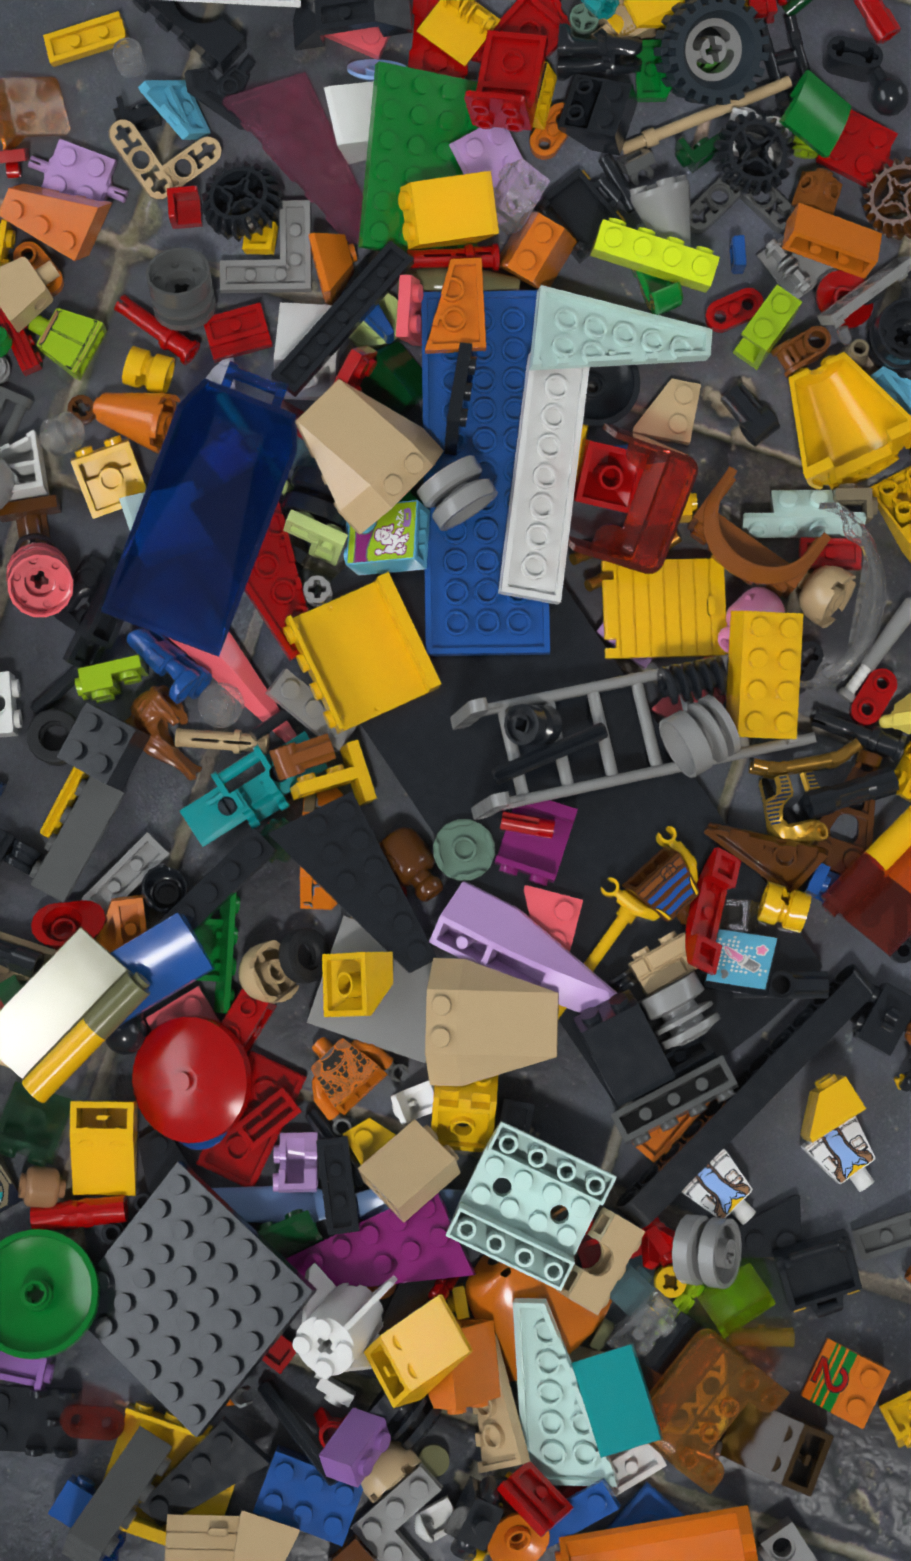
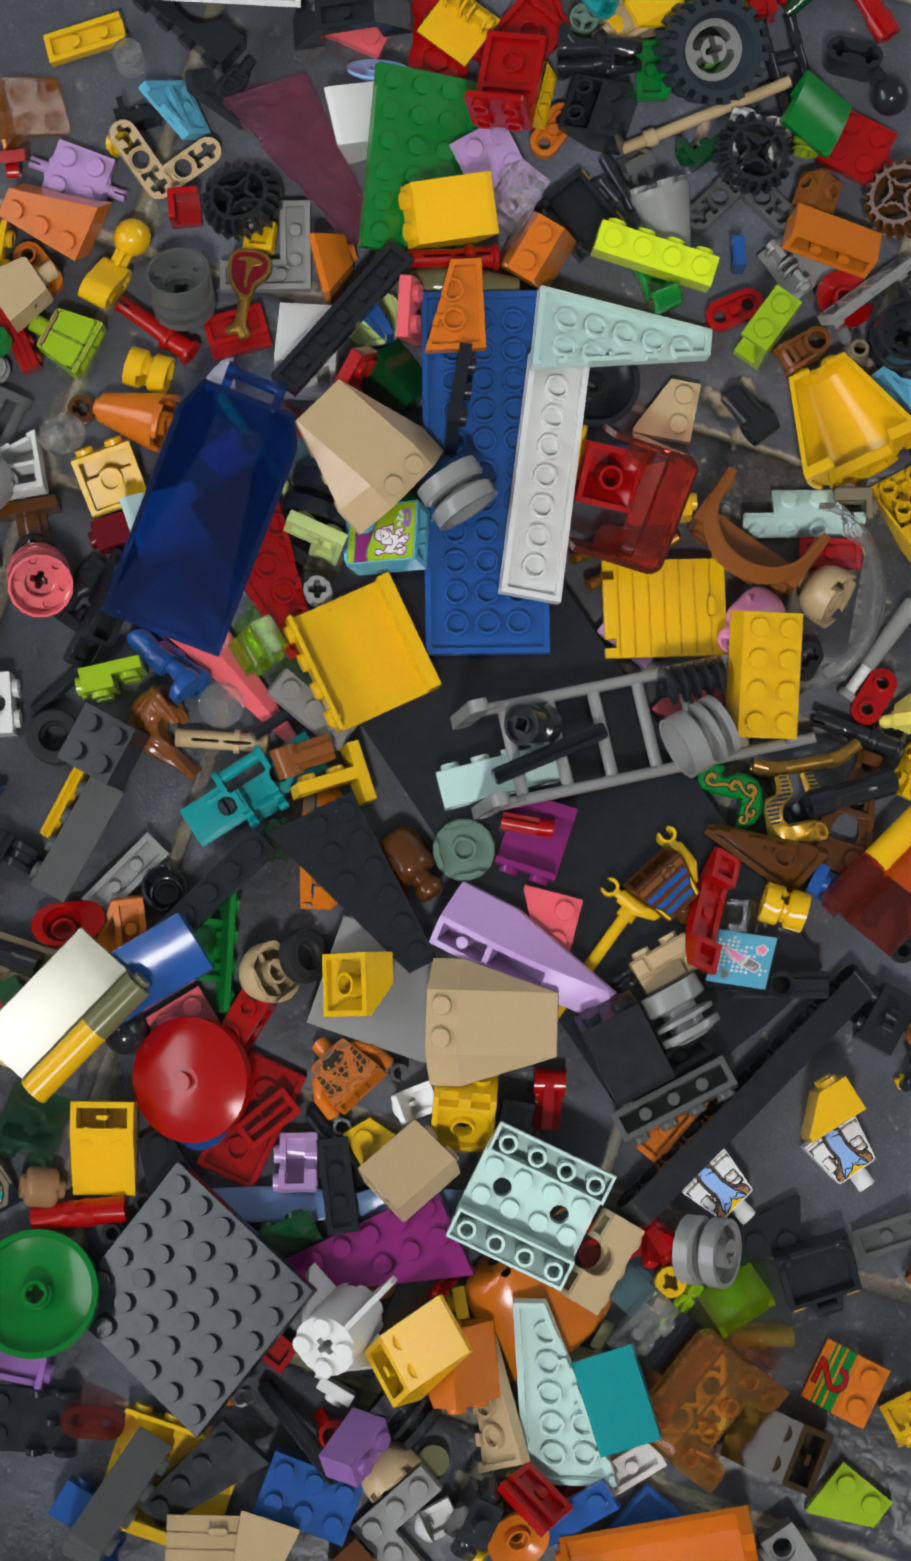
(109, 533): none -> dark red brick
(111, 276): none -> yellow beam
(121, 135): none -> yellow plate
(246, 273): none -> pearl gold piece
(258, 646): none -> clear neon green brick
(474, 781): none -> light aqua brick
(548, 1090): none -> red piece
(737, 787): none -> green animal
(848, 1498): none -> lime wing

